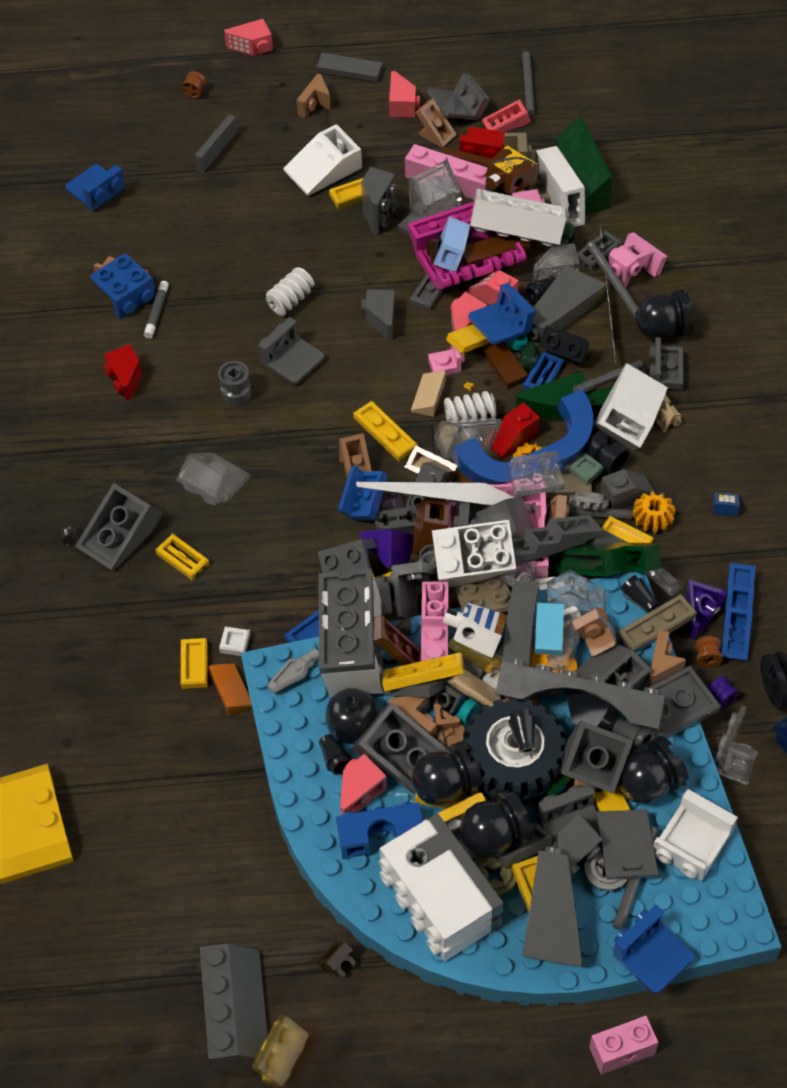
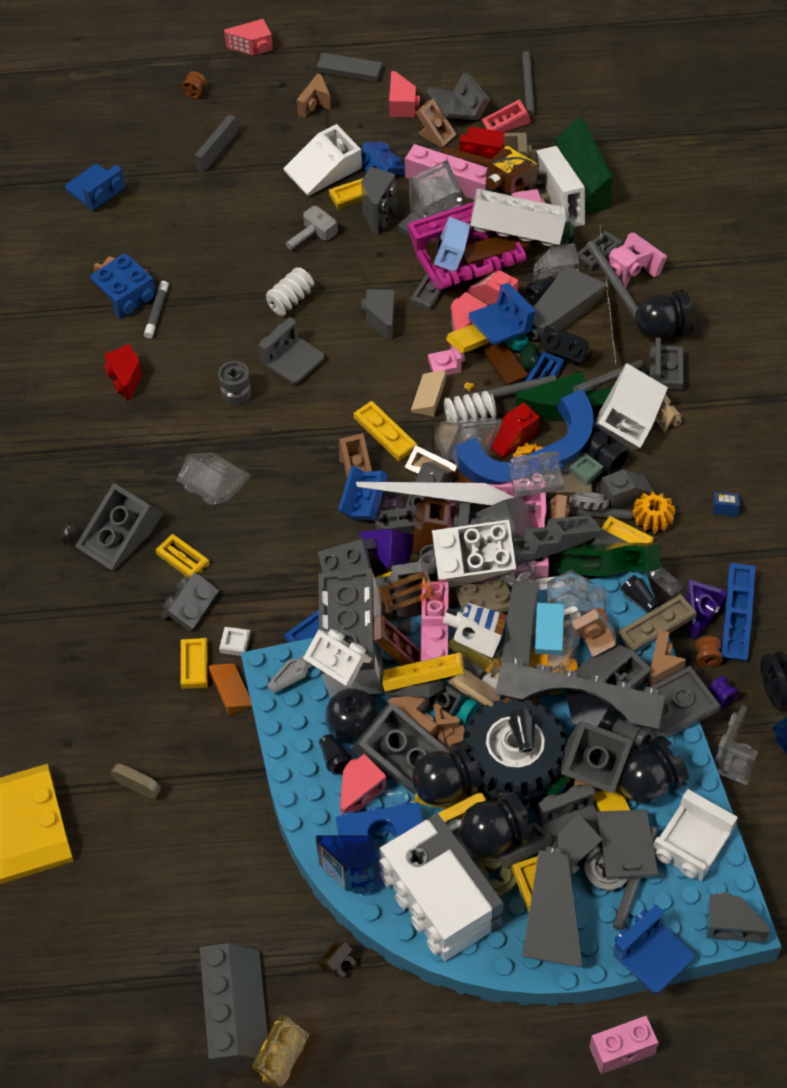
(135, 781): none -> dark tan tile
(190, 601): none -> dark grey bracket
(317, 222): none -> light grey piece
(336, 656): none -> white bracket
(348, 860): none -> clear blue slope
(381, 157): none -> blue bracket
(387, 598): none -> clear orange tile
(515, 388): none -> dark grey bar
(734, 920): none -> dark grey slope

